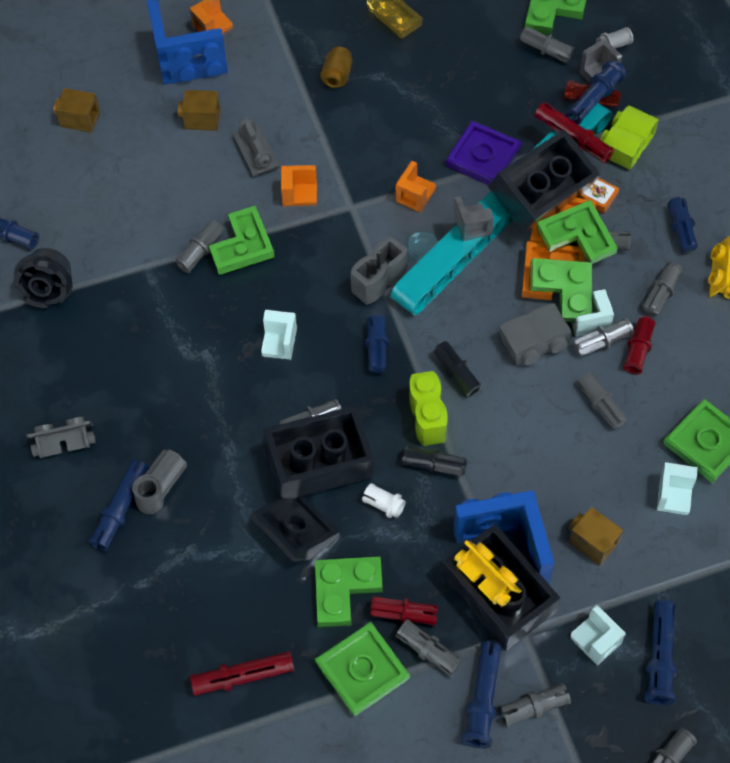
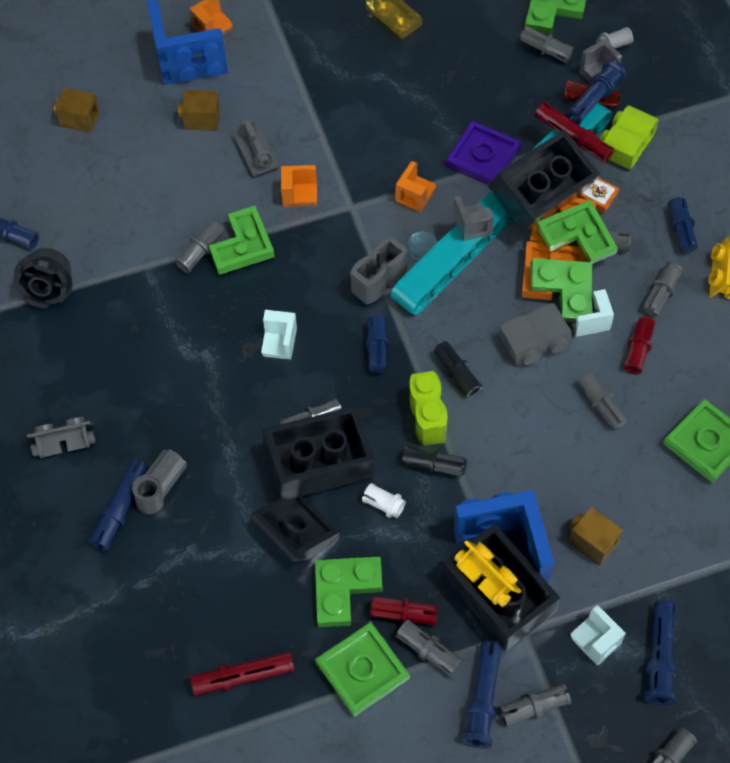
(336, 67): pearl gold brick -> none
(603, 337): flat silver axle -> none
(676, 488): light aqua panel -> none

